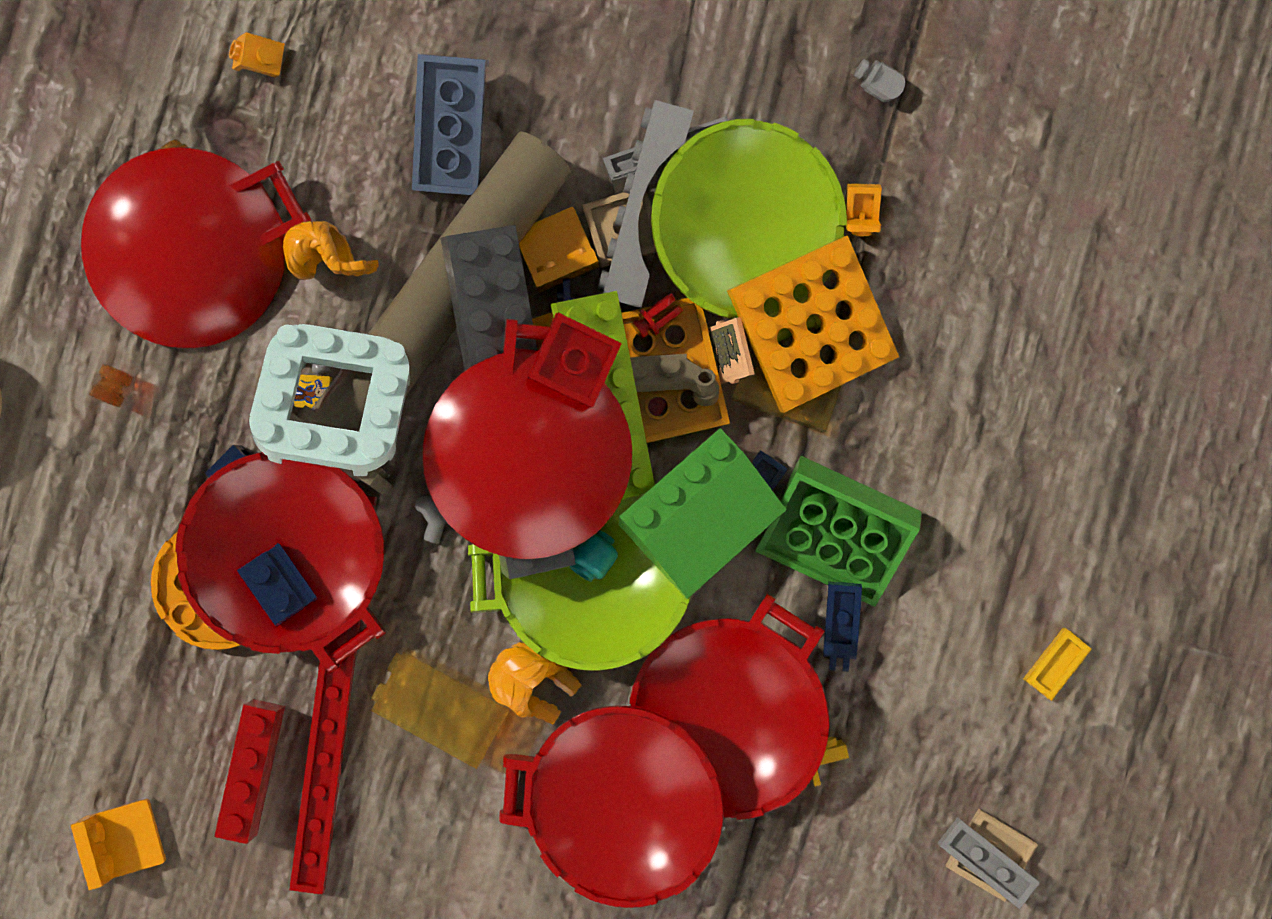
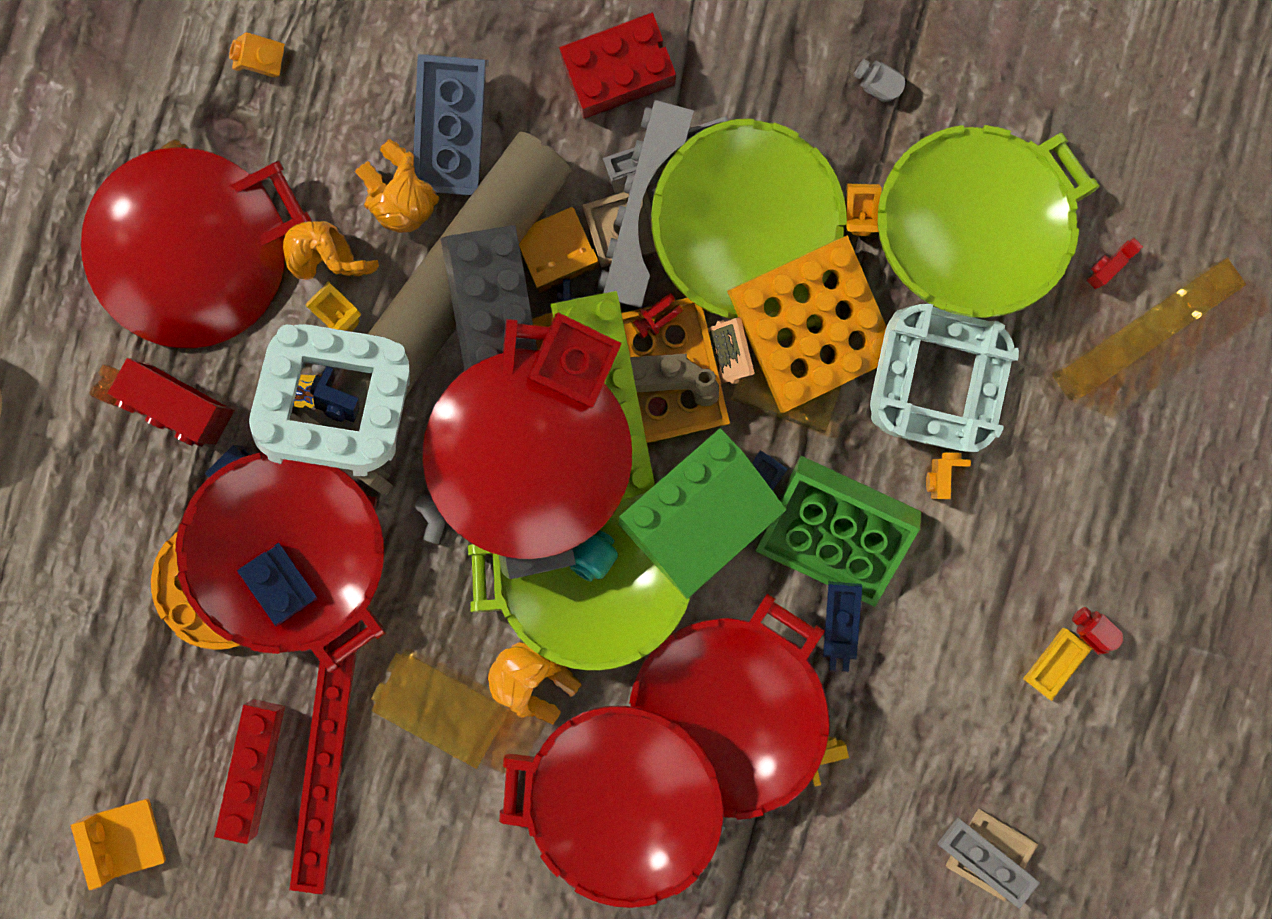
(169, 403): none -> red piece
(333, 402): none -> dark blue bracket
(334, 309): none -> yellow bracket
(405, 200): none -> light orange hair
(618, 65): none -> red piece
(939, 479): none -> light orange bracket
(981, 219): none -> lime dish
(987, 385): none -> light aqua plate
(1097, 631): none -> red arm
(1107, 267): none -> red plate
(1149, 330): none -> clear yellow arch

